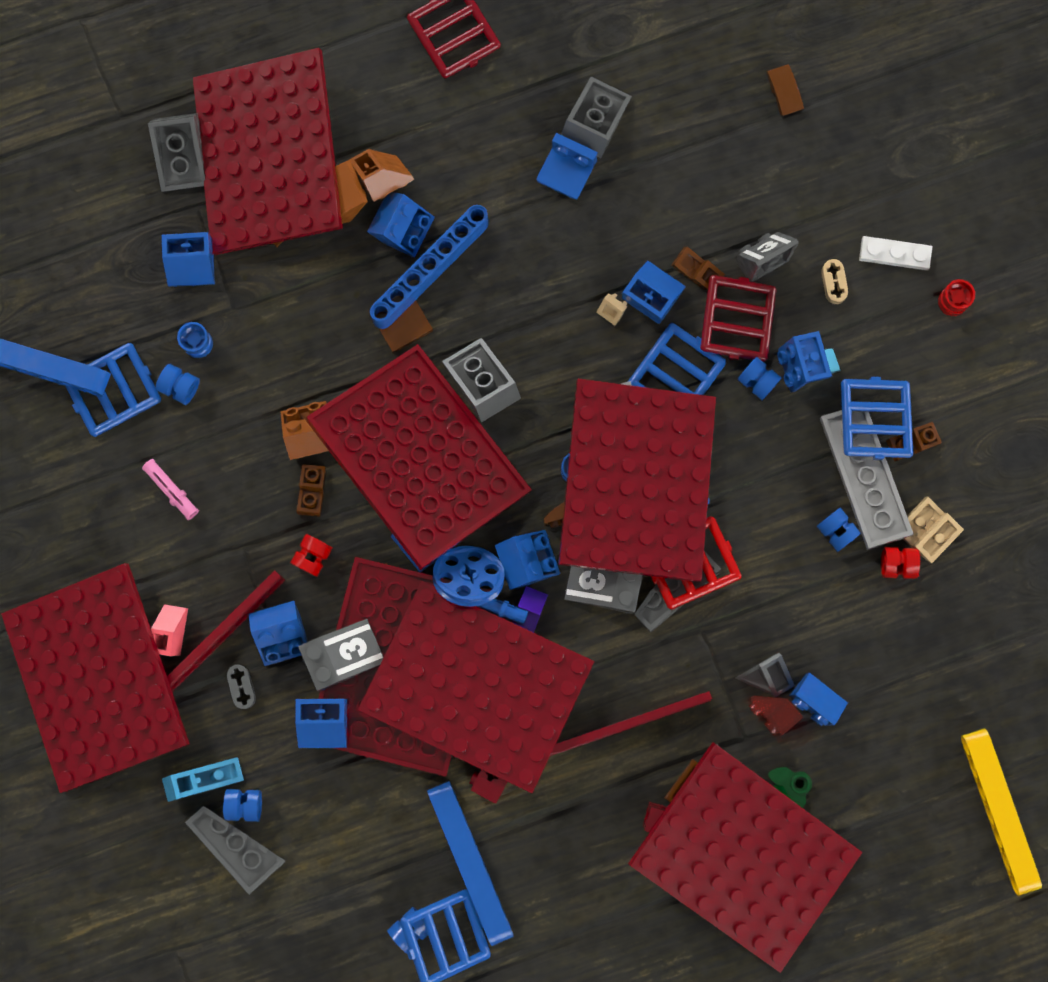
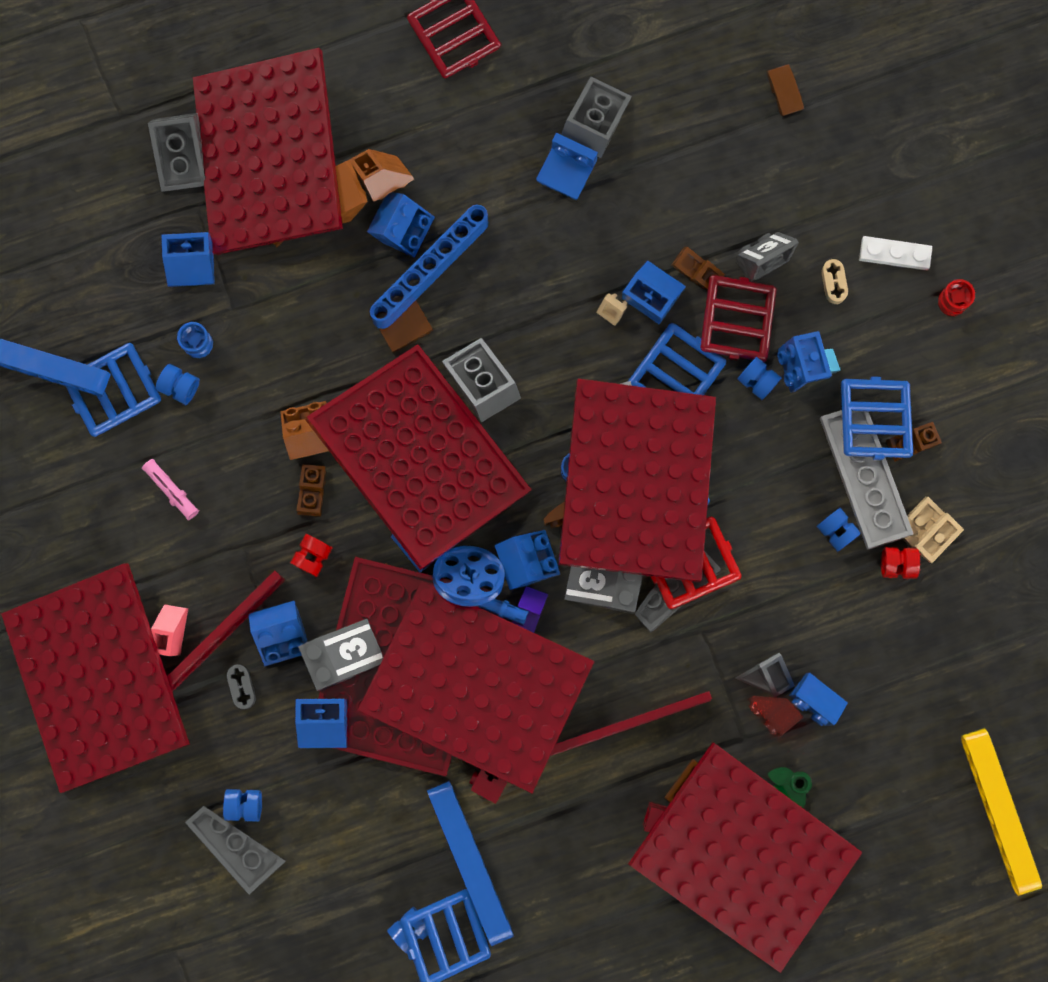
(202, 779): dark azure slope -> none

